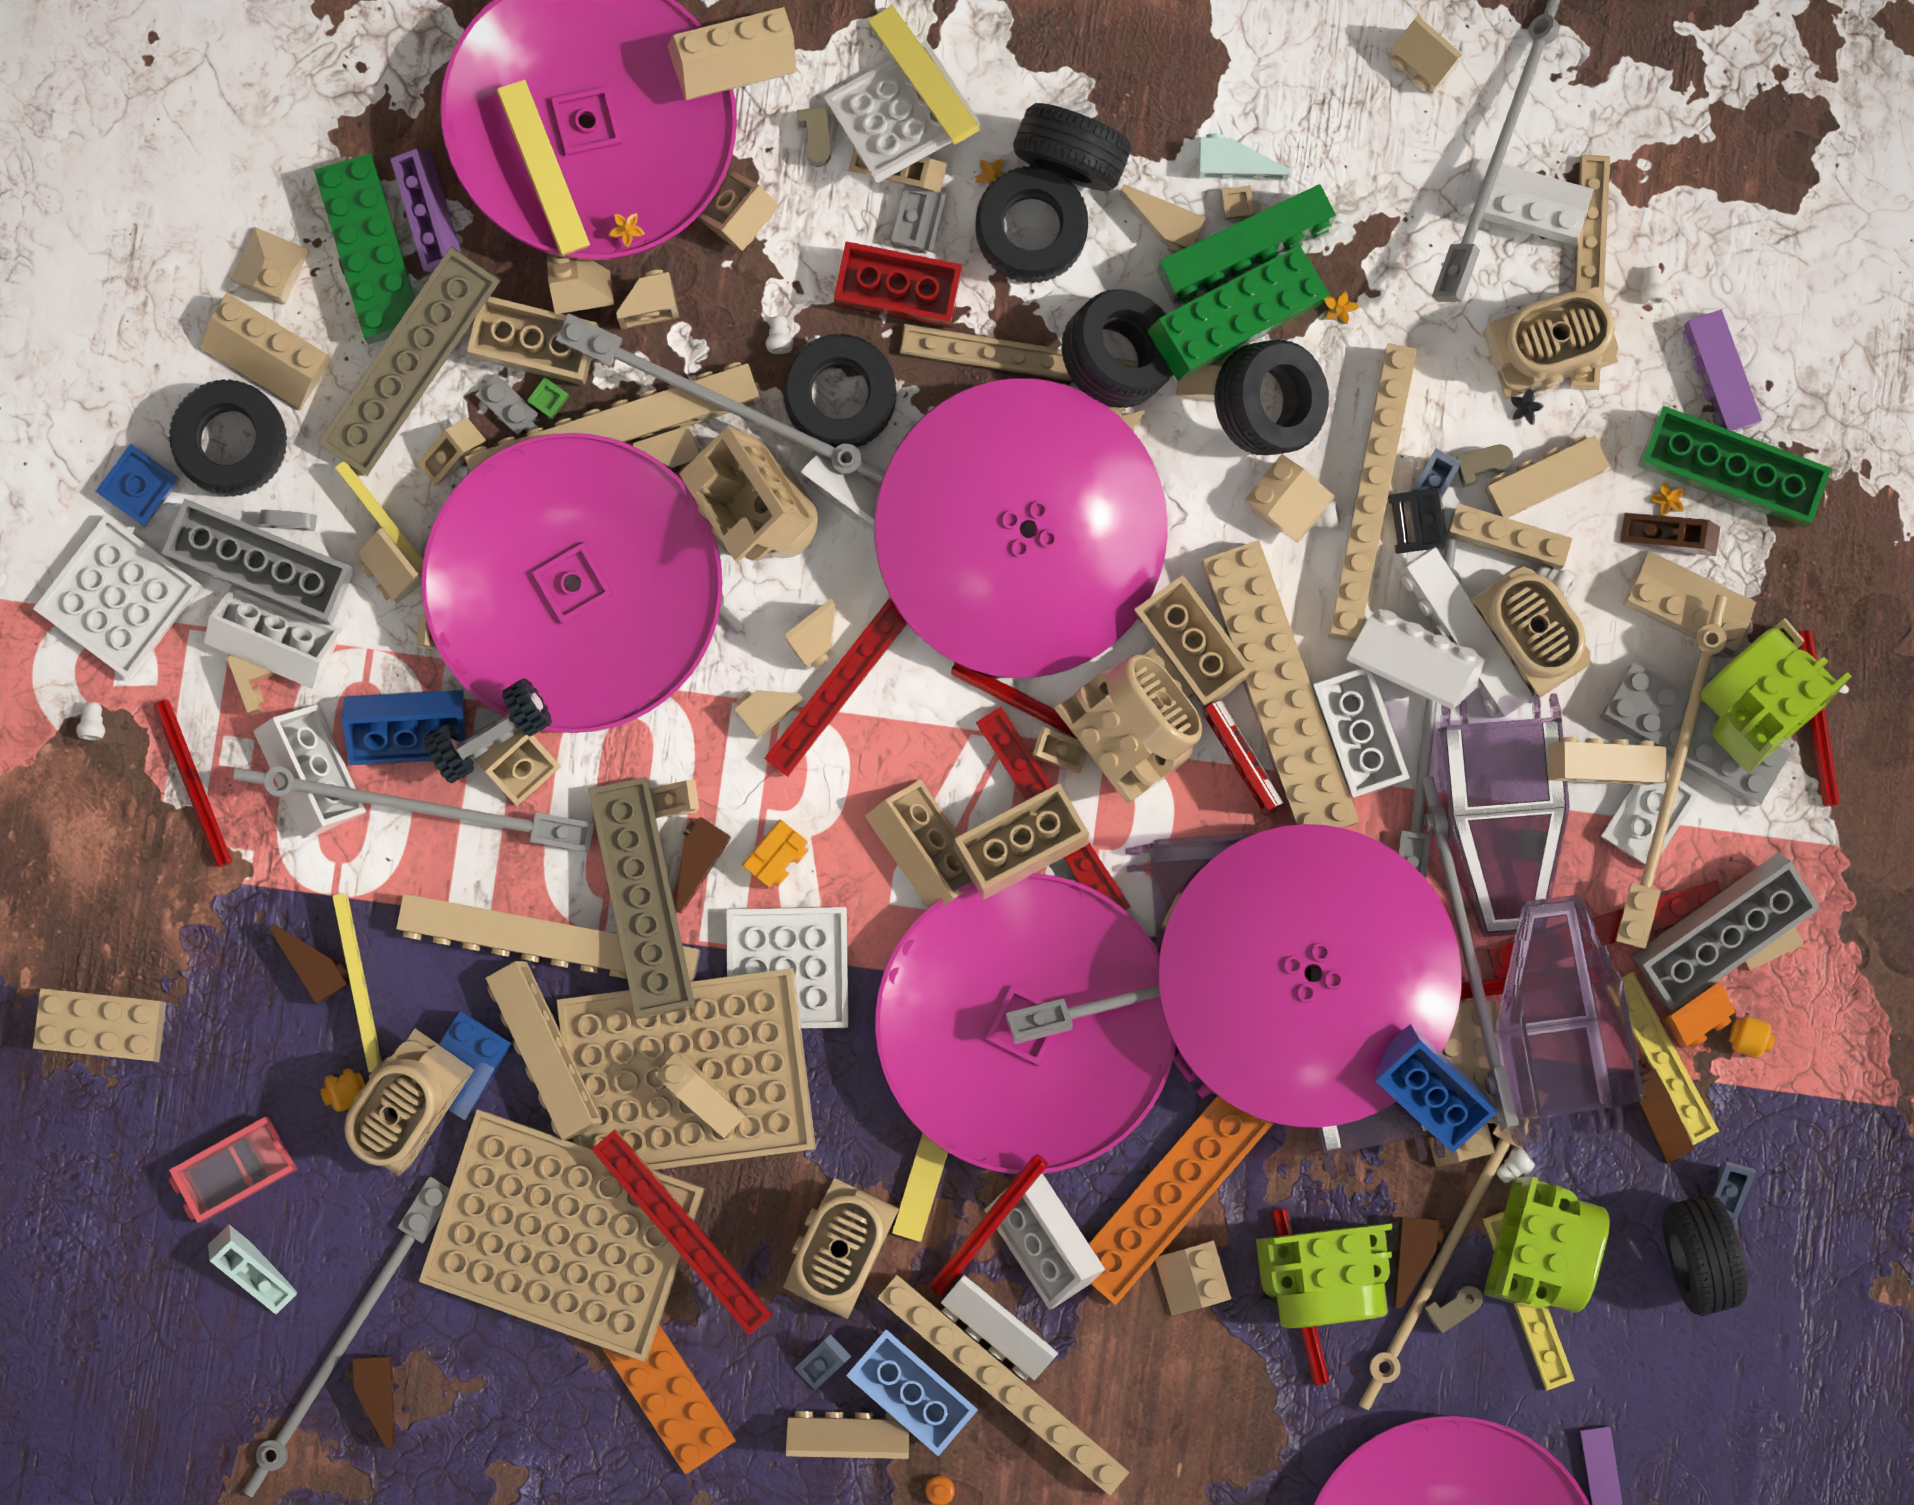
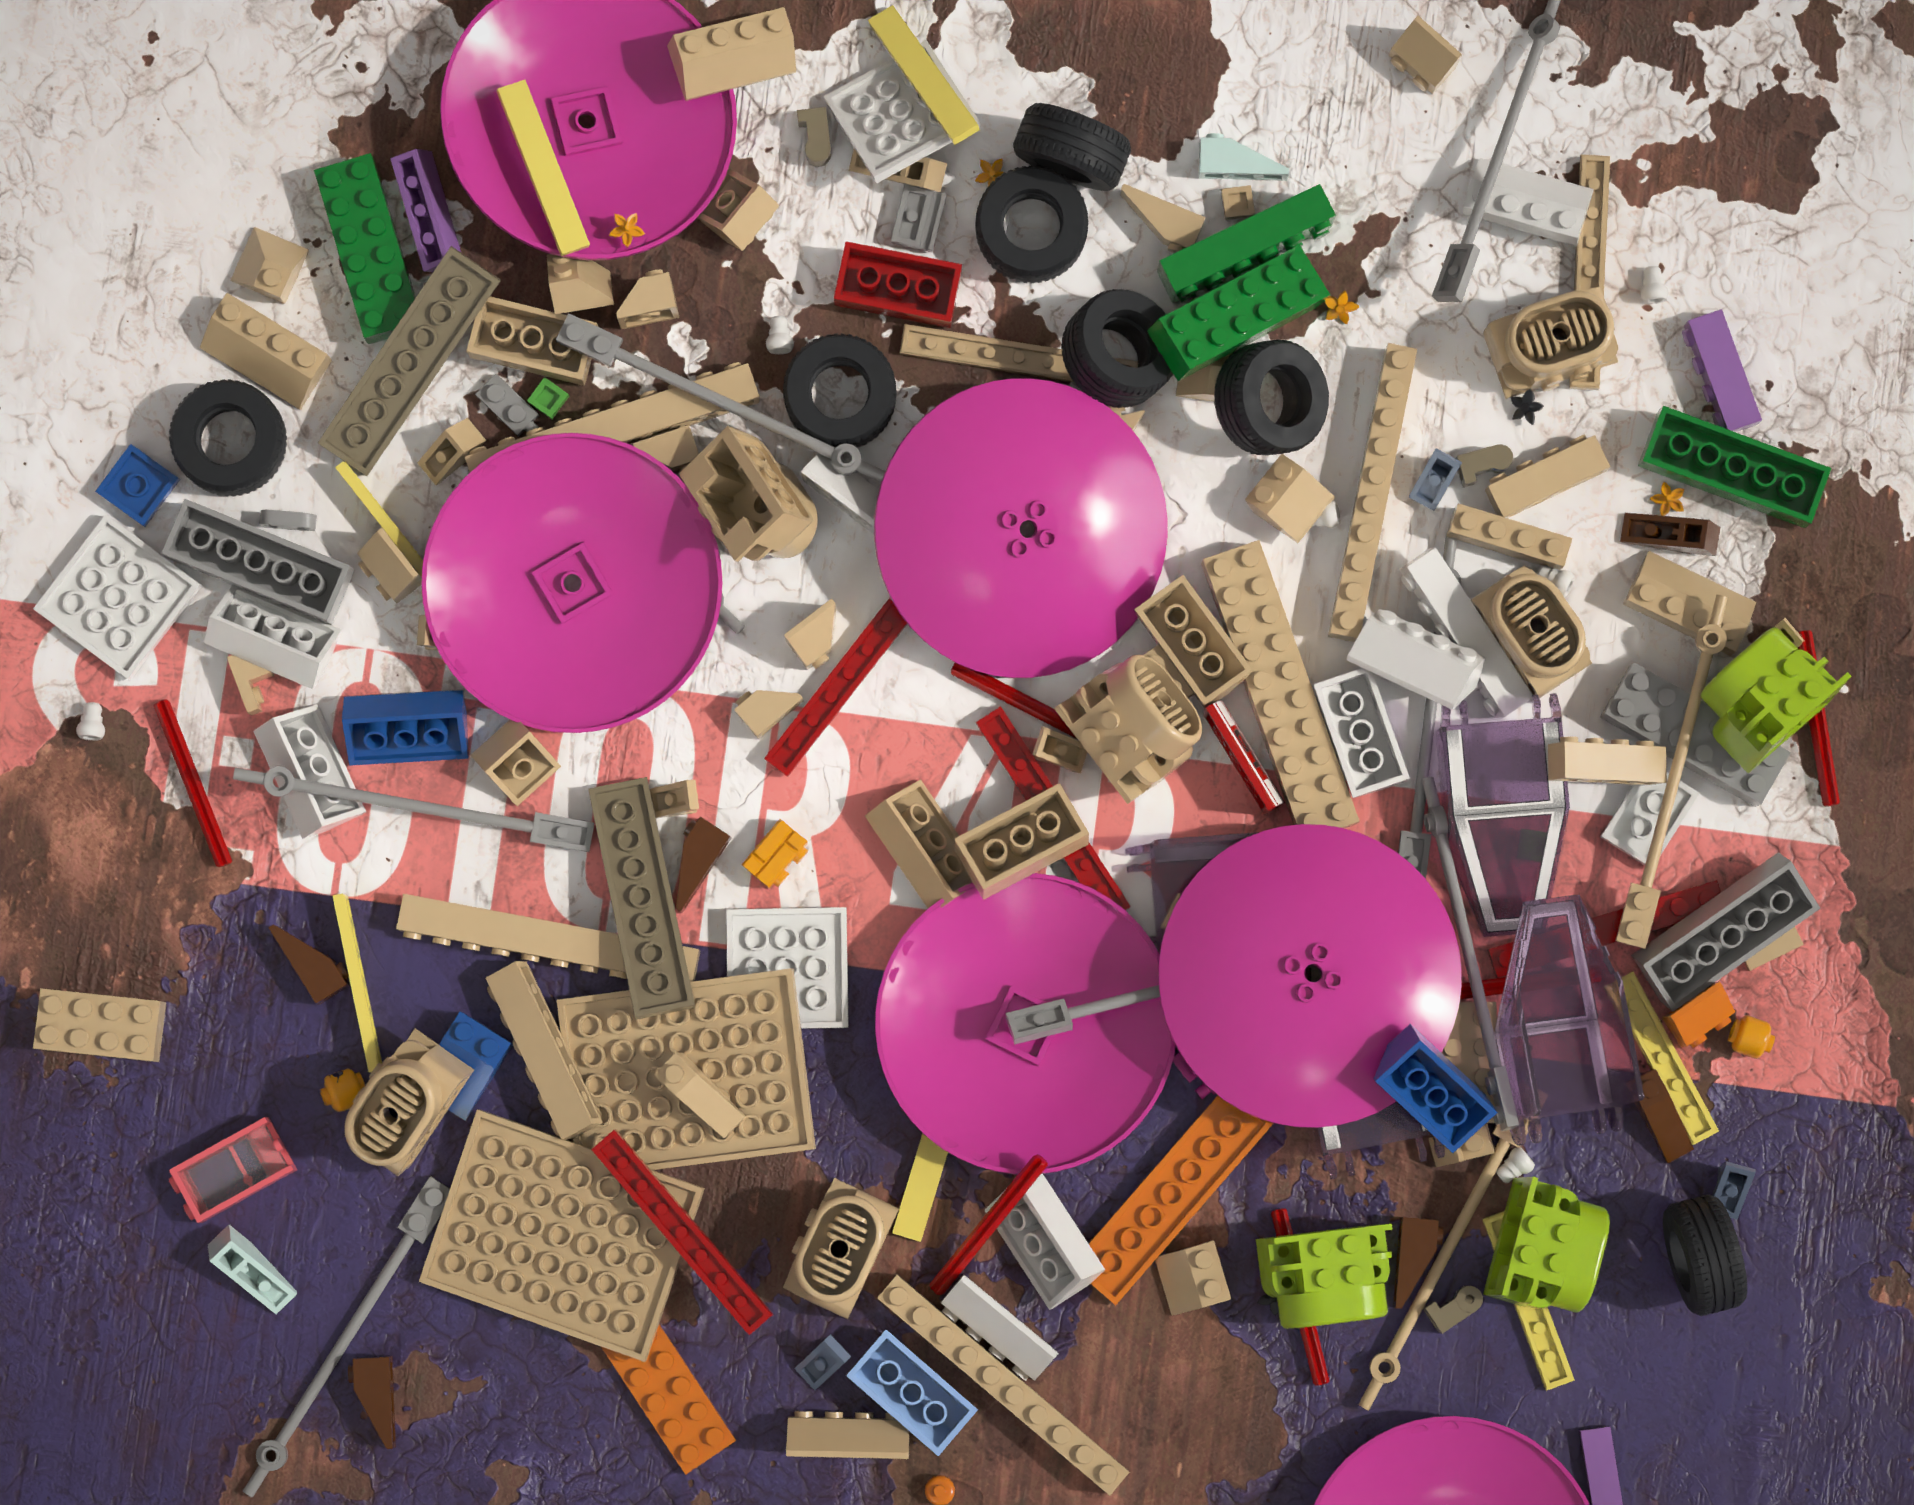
(524, 709): black plate -> none
(1427, 520): black plate -> none

